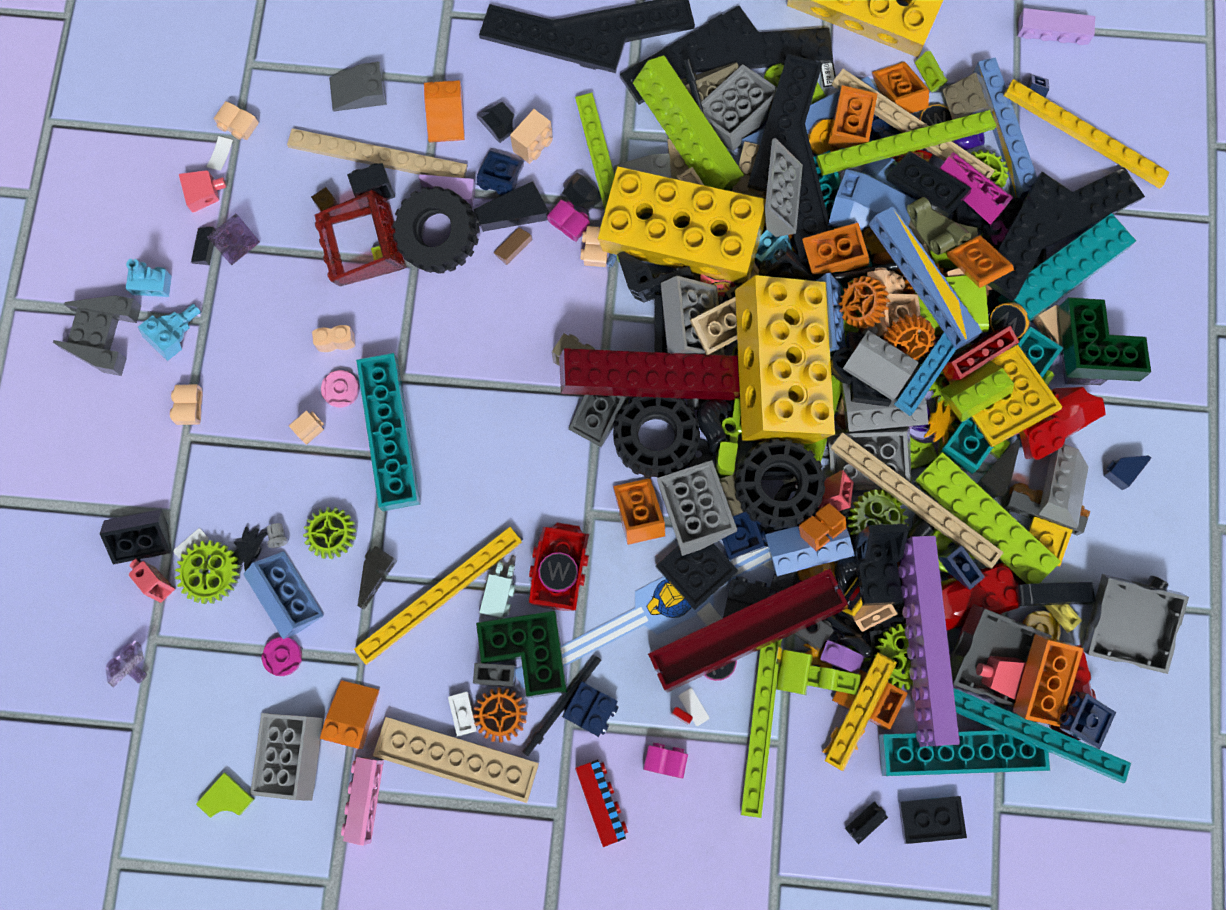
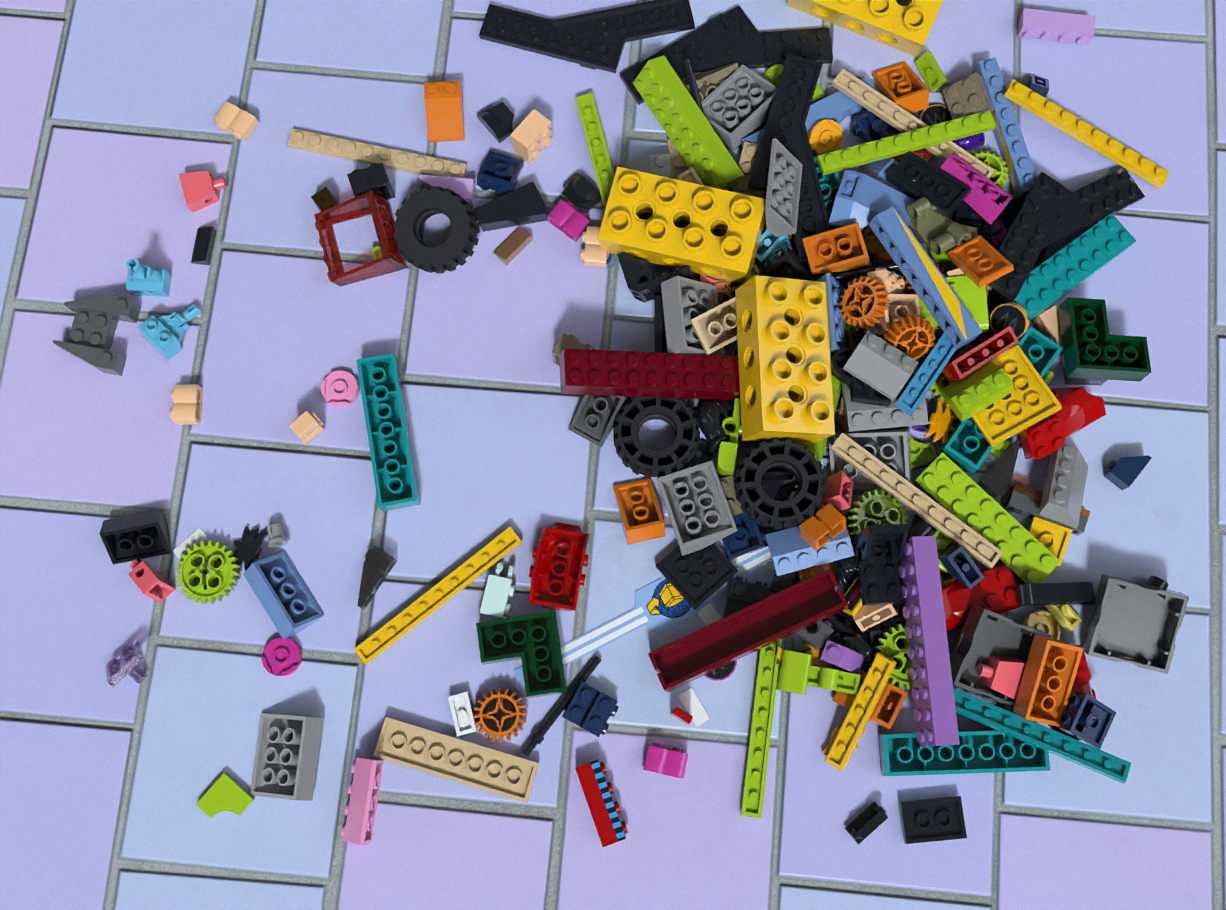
(220, 153): white sticker -> none
(231, 234): clear purple plate -> none
(327, 517): lime gear -> none
(329, 339): light nougat brick -> none
(350, 715): orange slope -> none
(358, 87): dark grey slope -> none
(494, 675): dark grey brick -> none
(558, 572): black tile -> none
(828, 74): sticker -> none
(852, 117): orange slope -> none

